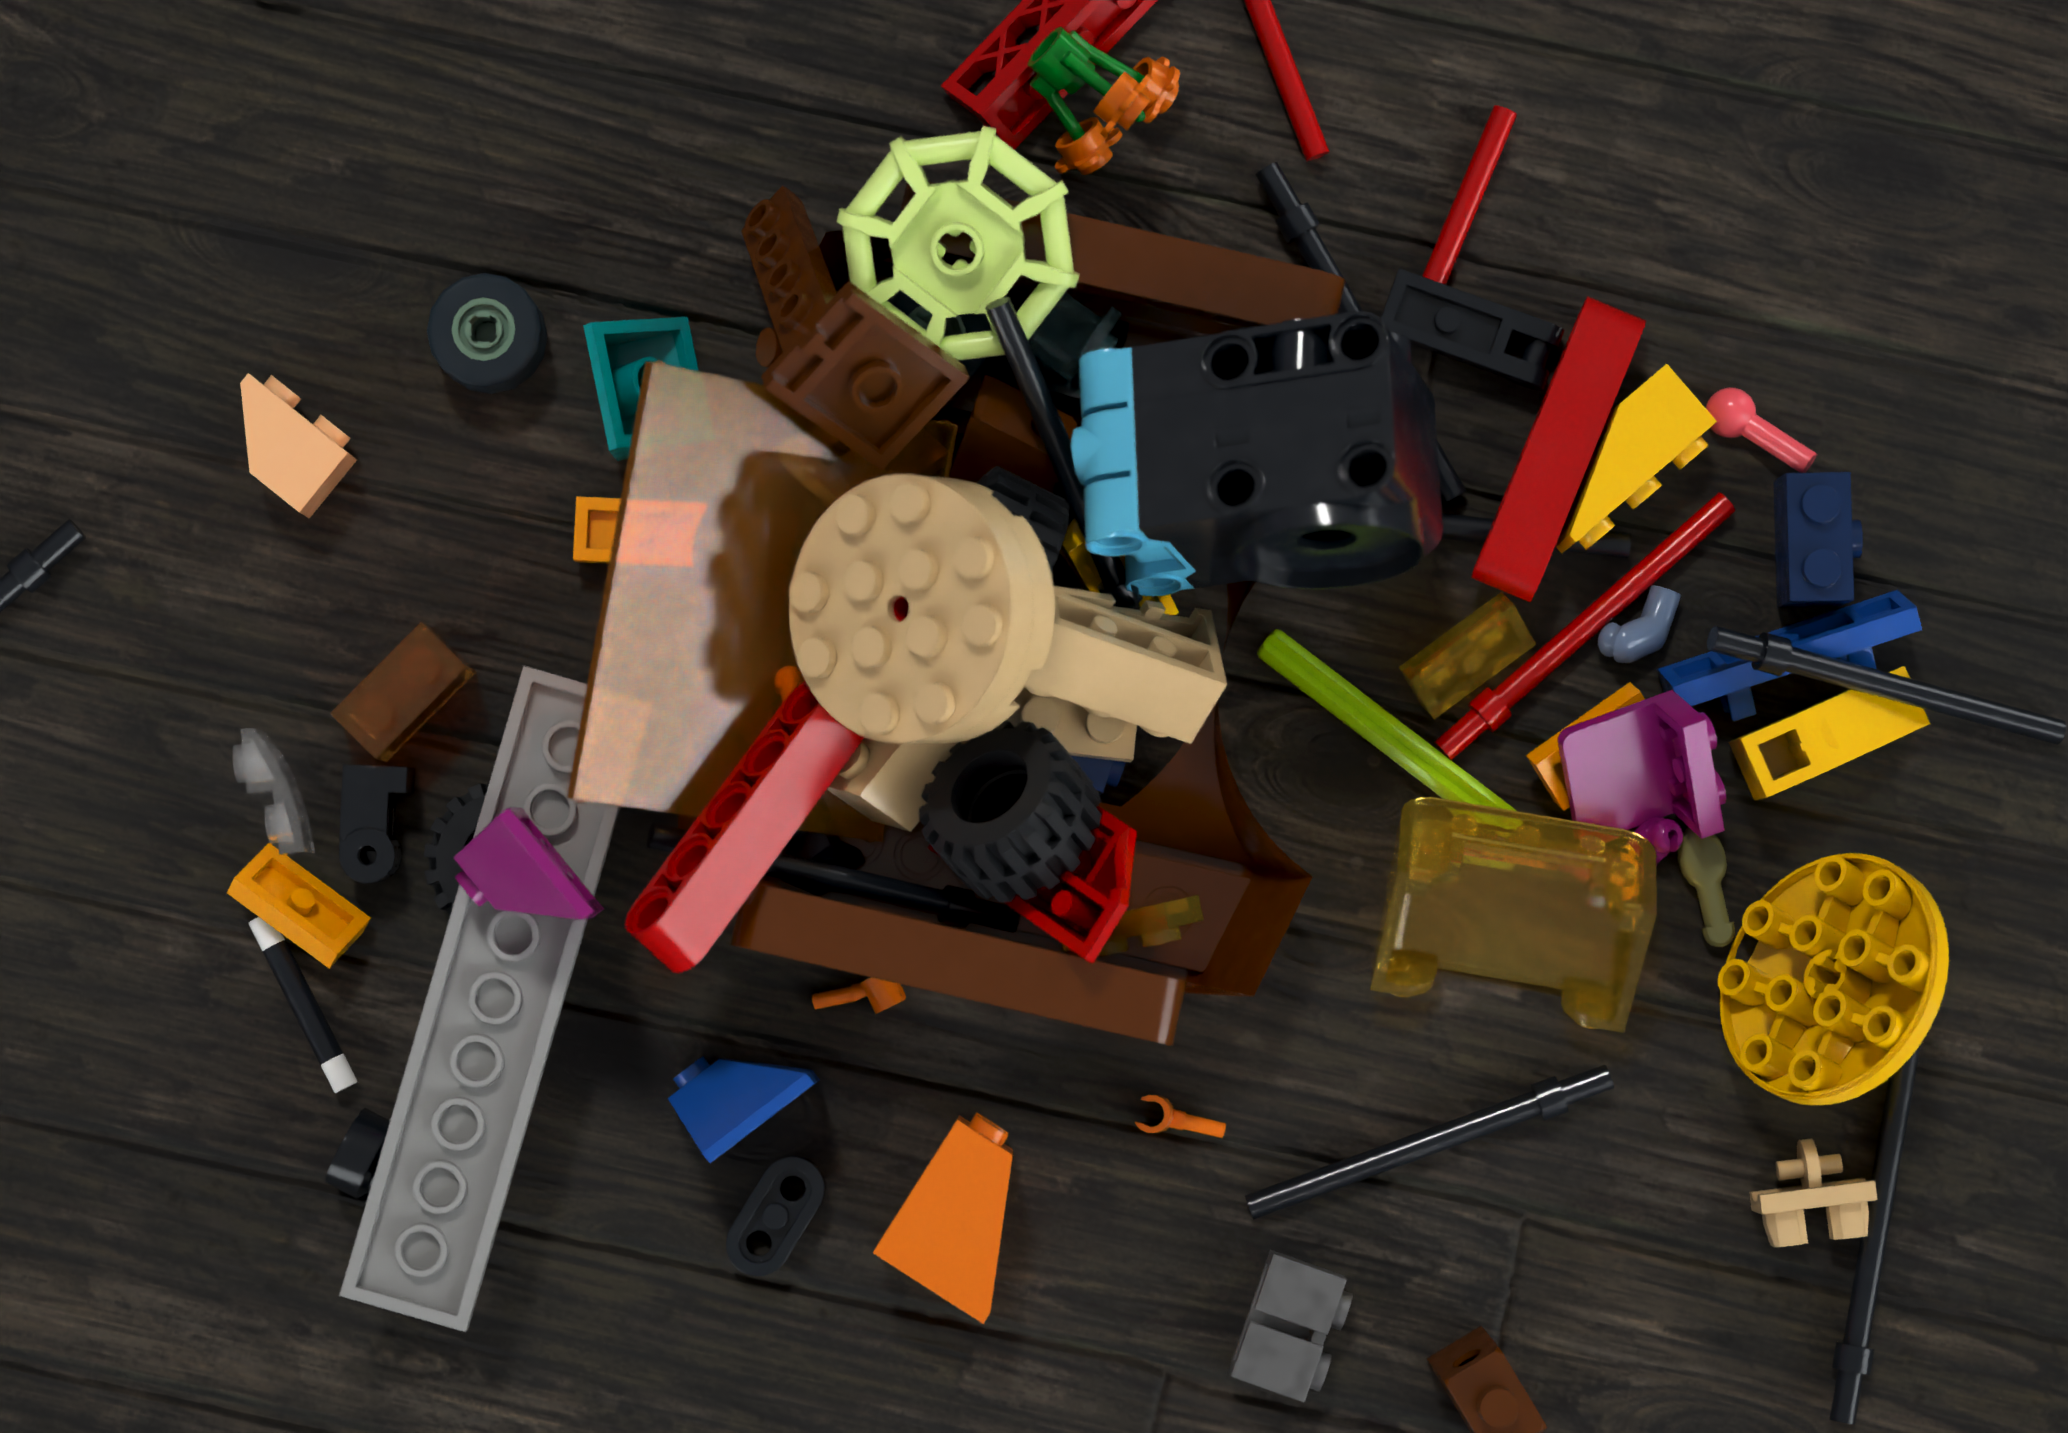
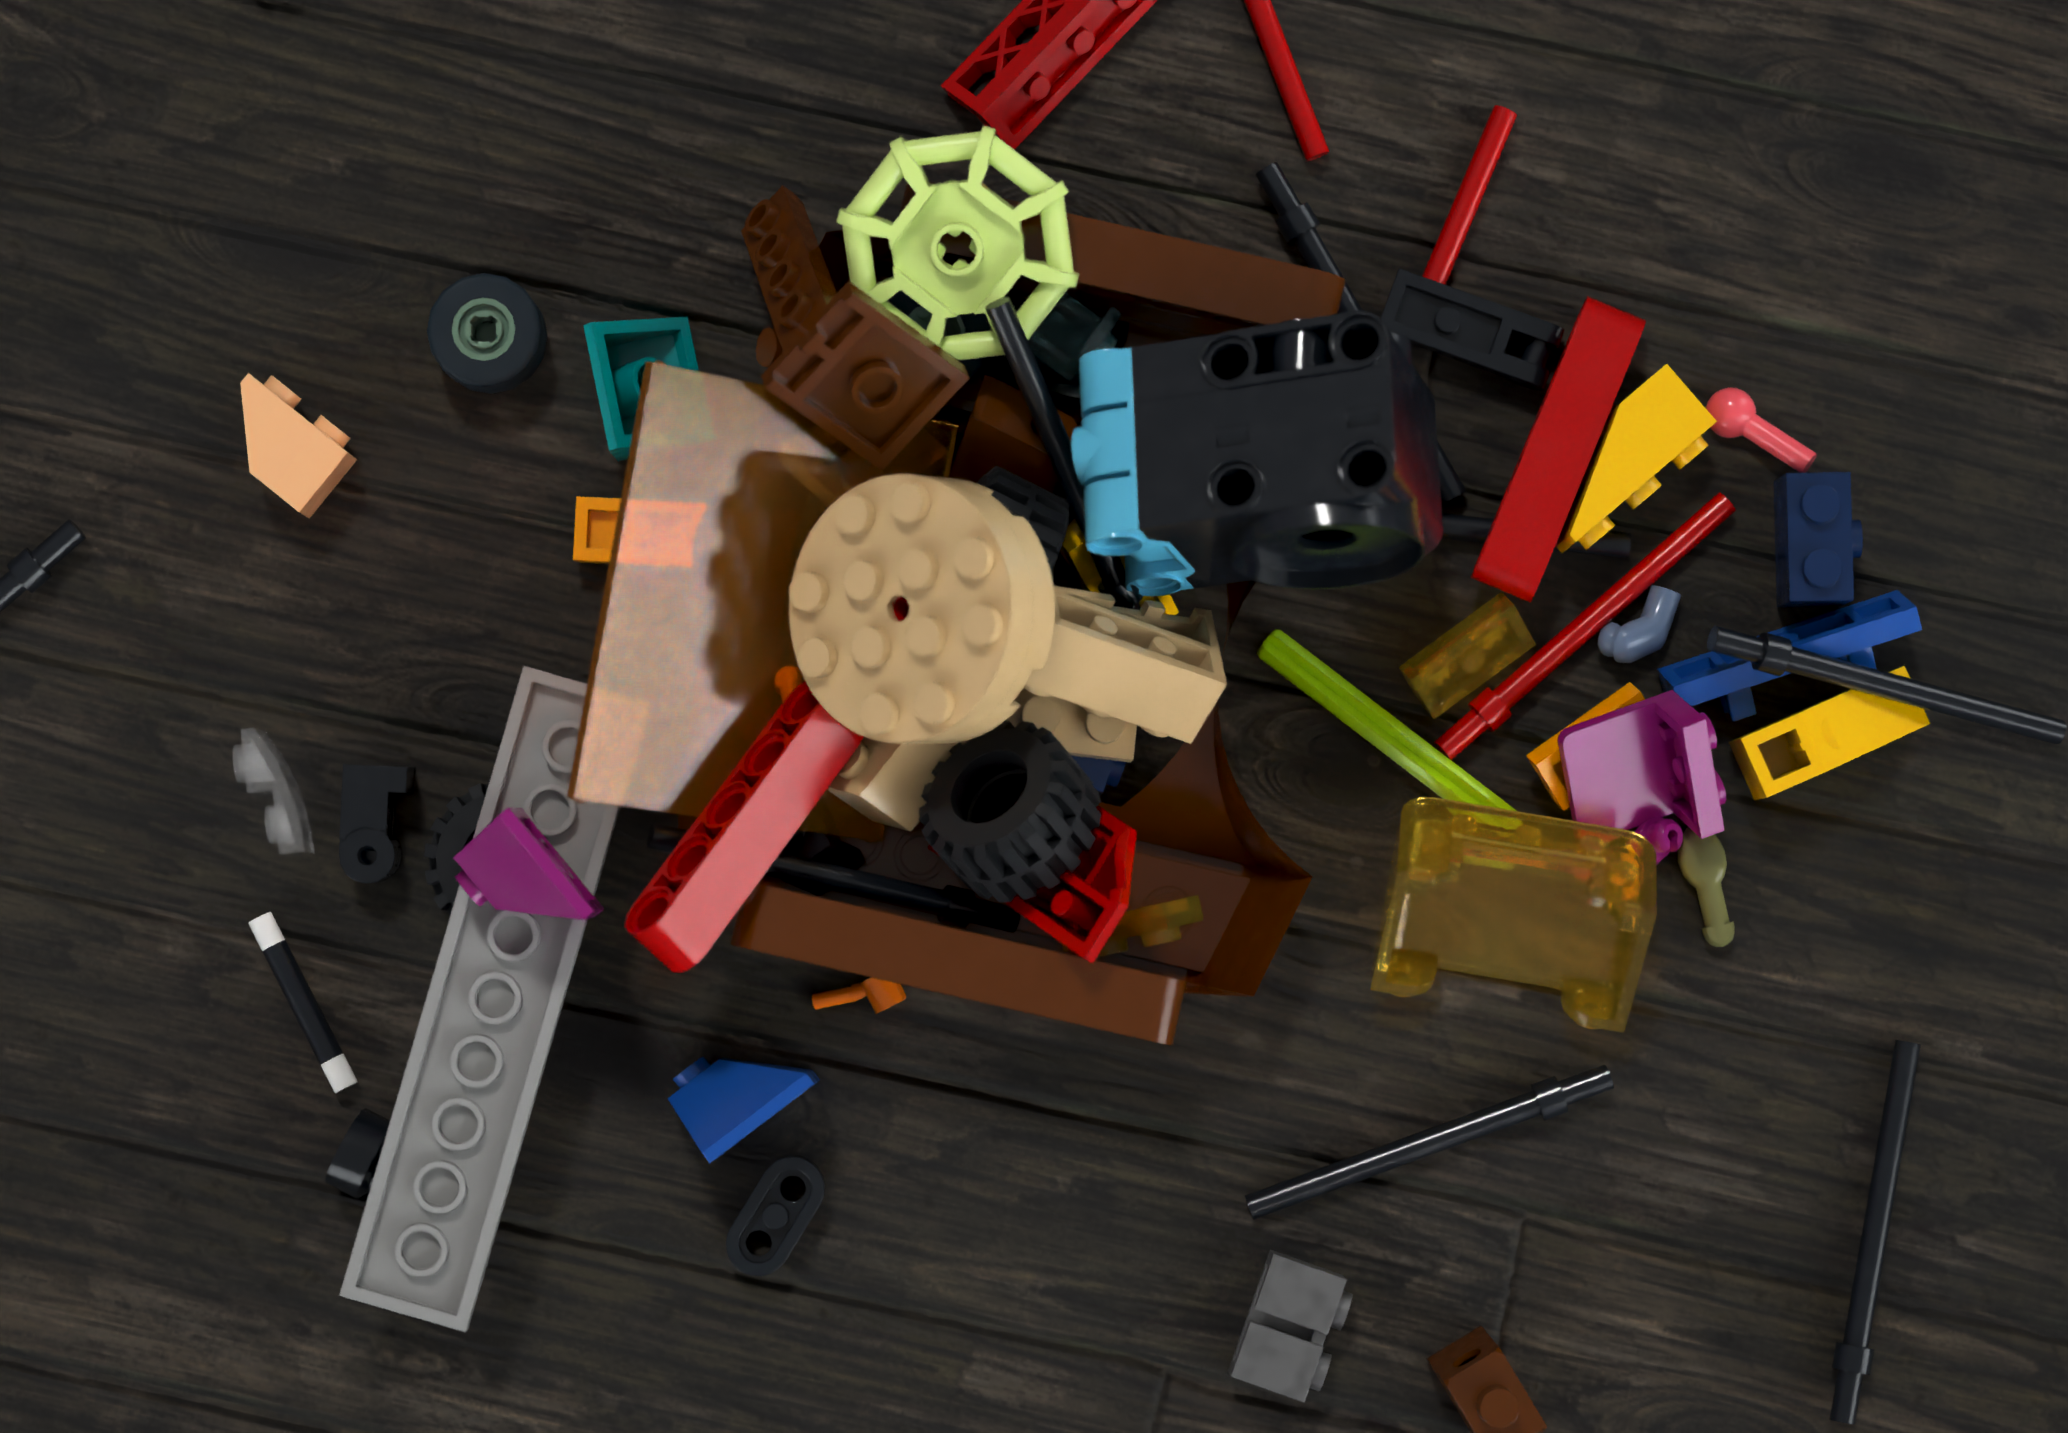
(298, 905): light orange plate -> none
(403, 692): clear orange brick -> none
(954, 1217): orange slope -> none
(1138, 95): plant -> none
(1180, 1120): orange hand -> none
(1784, 1207): tan hips -> none
(1838, 979): yellow bracket -> none

